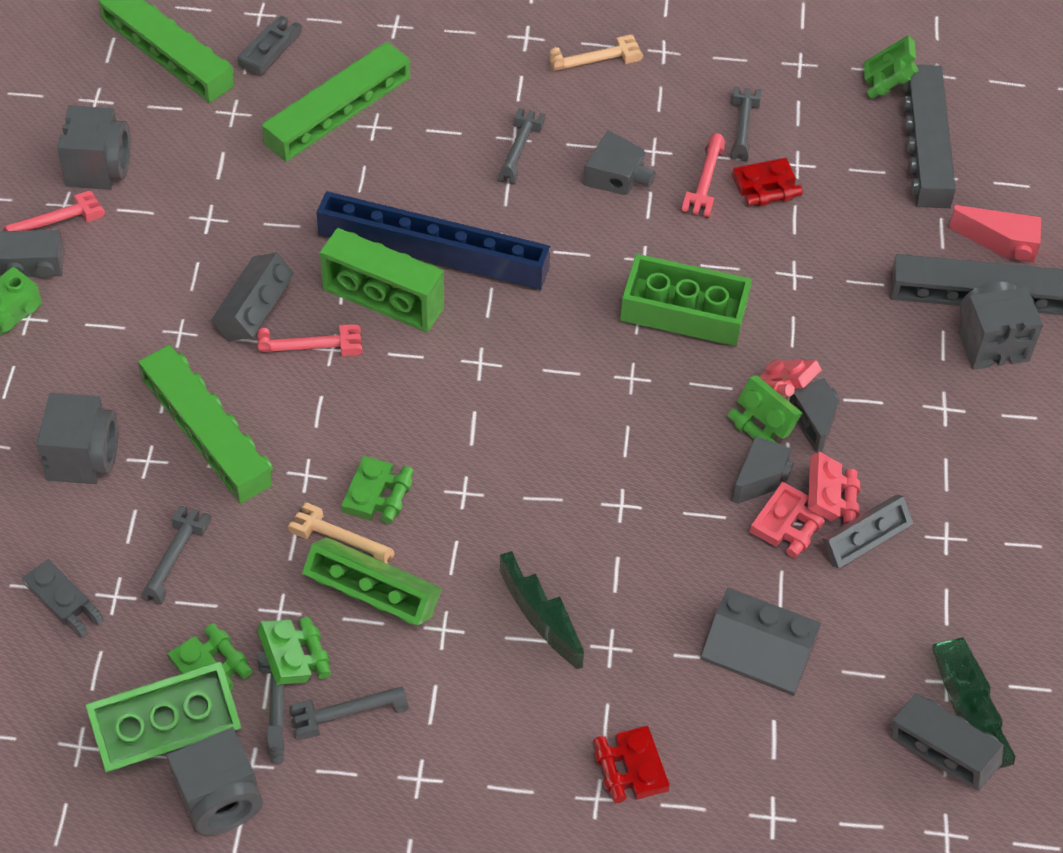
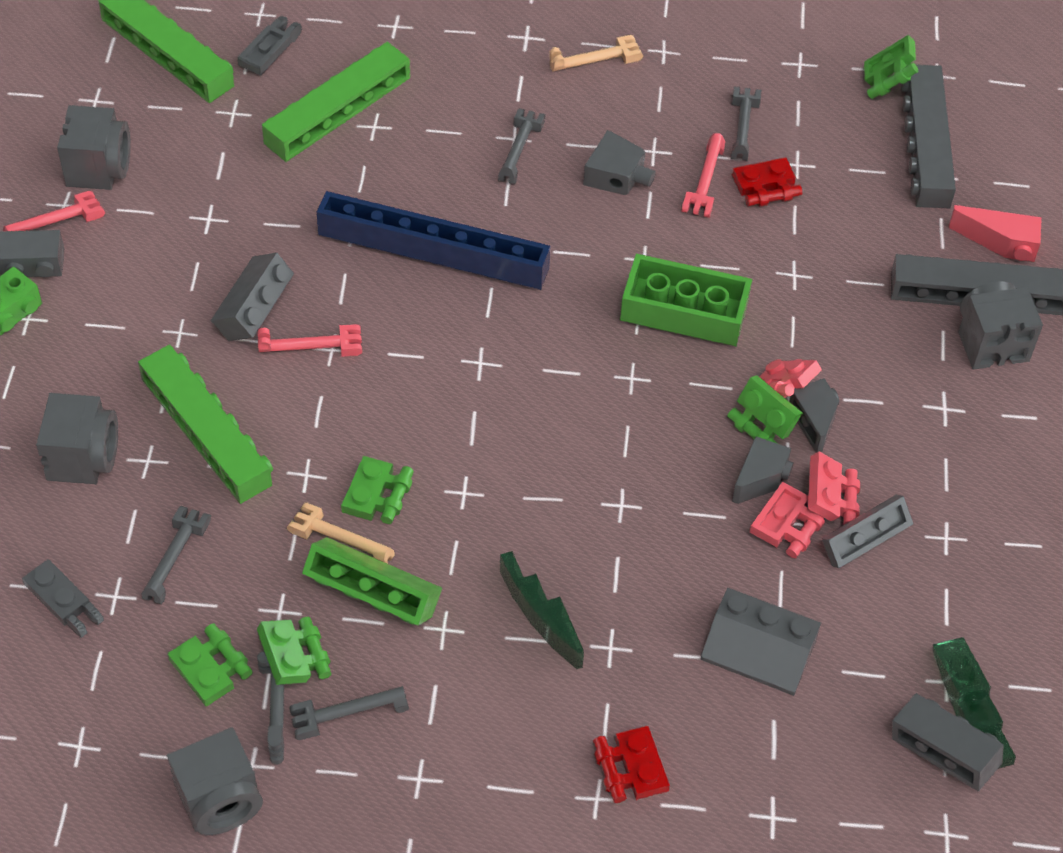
(162, 716): bright green brick -> none
(382, 279): bright green brick -> none

